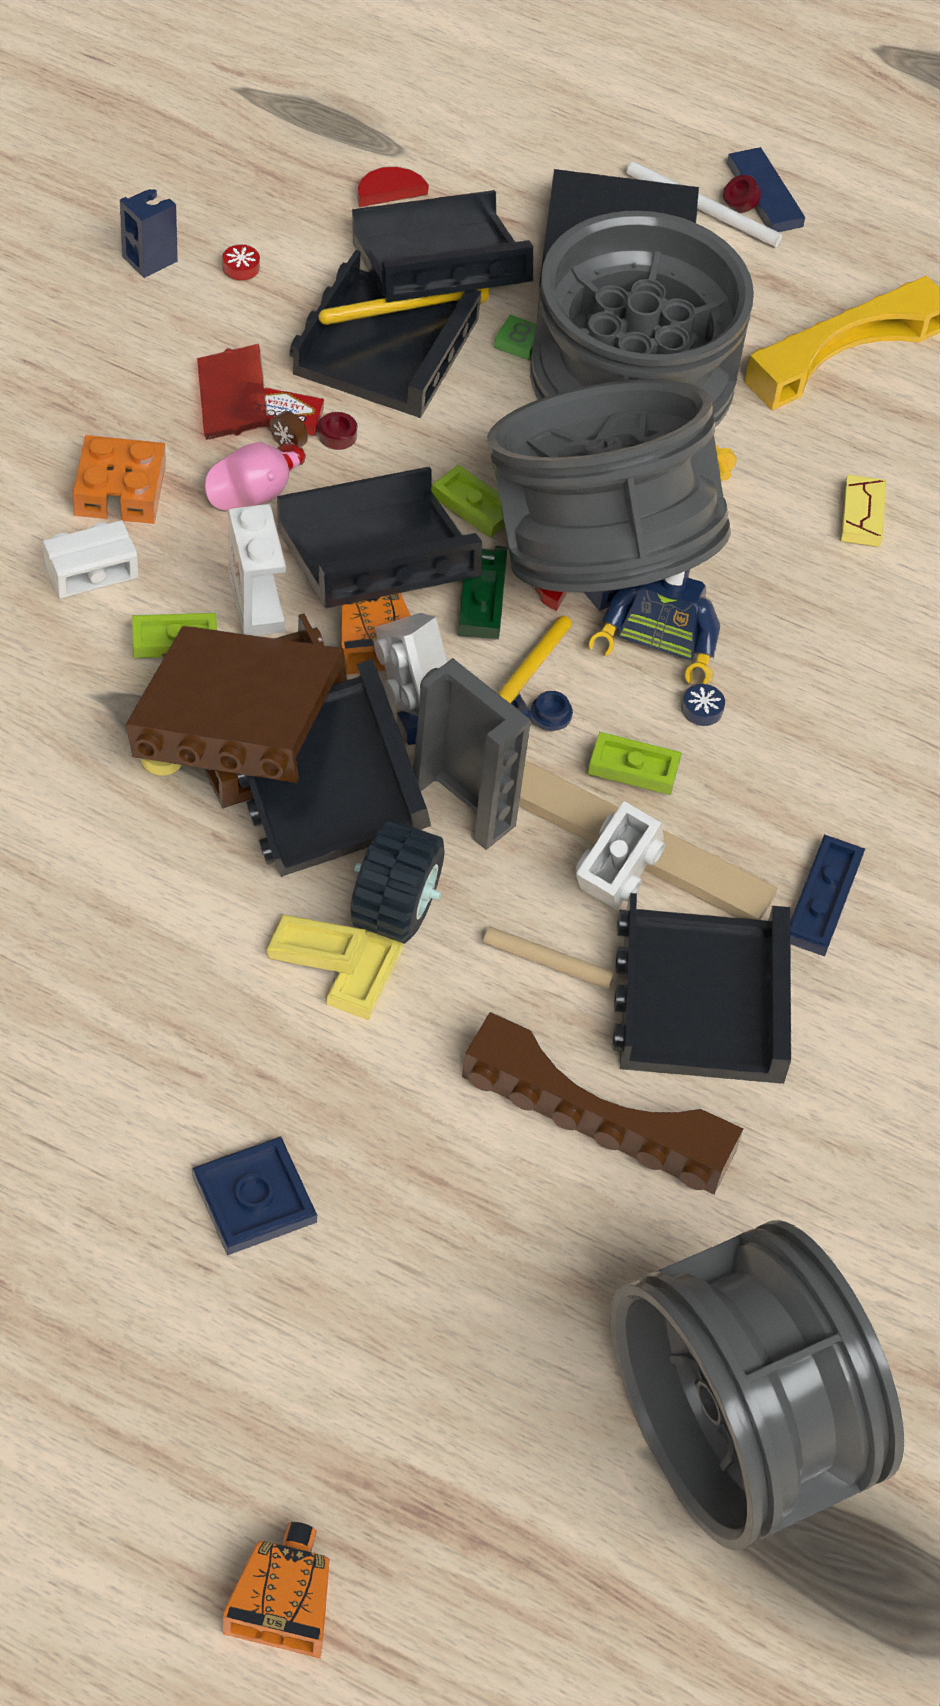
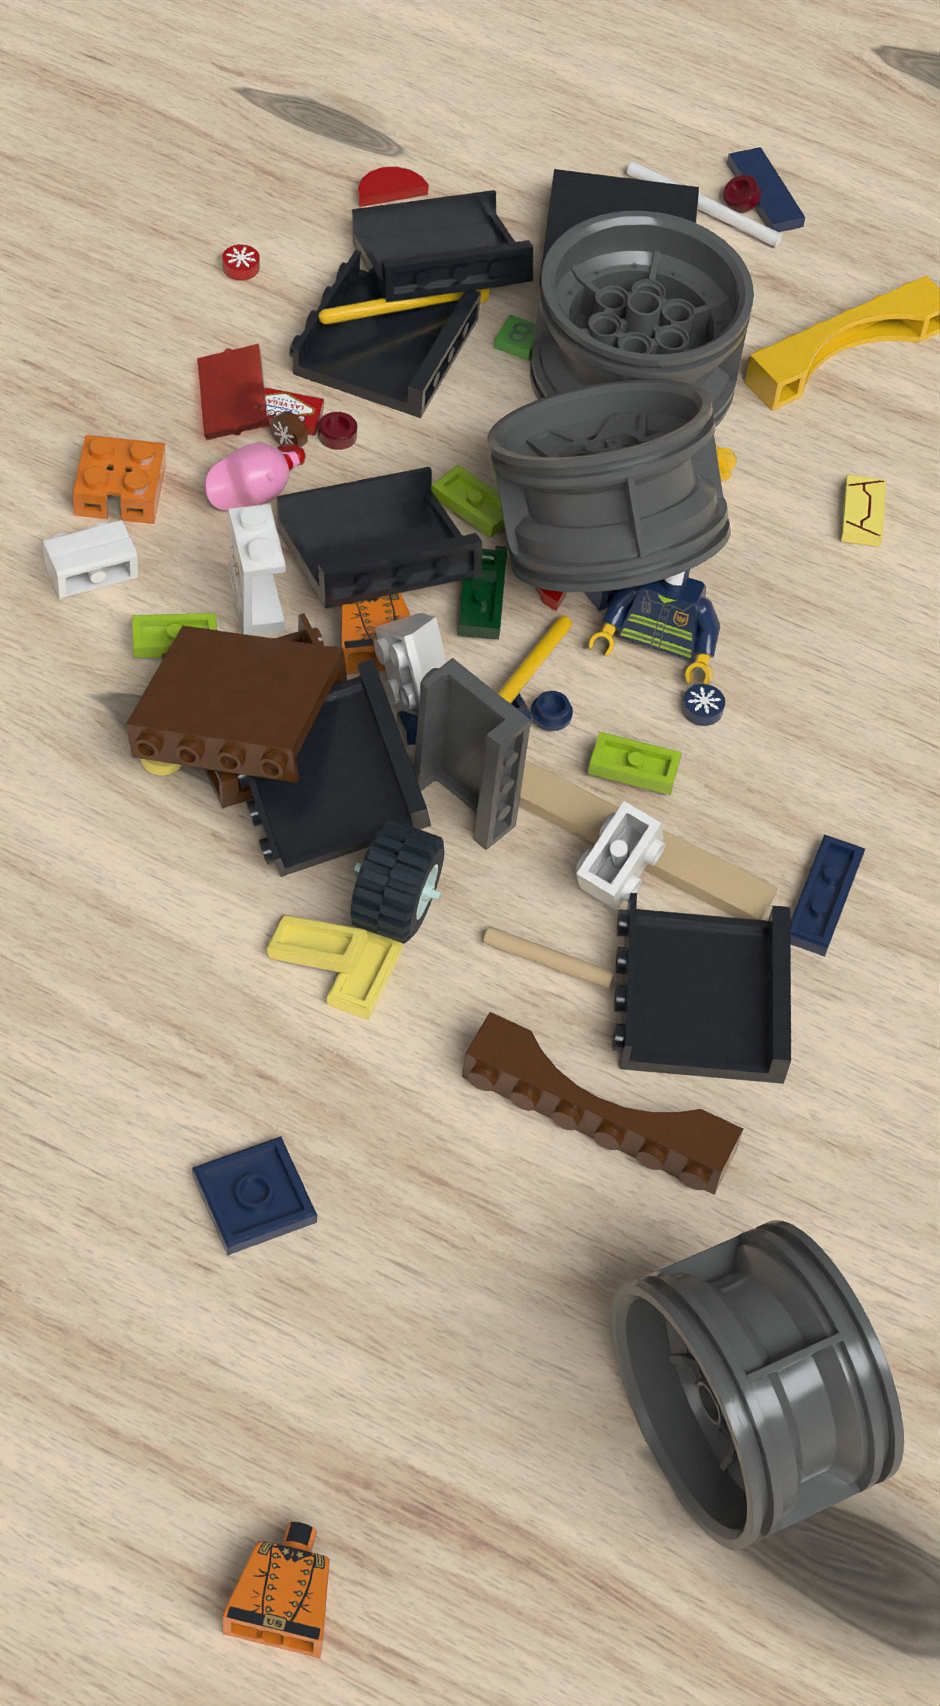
(148, 232): dark blue hinge -> none

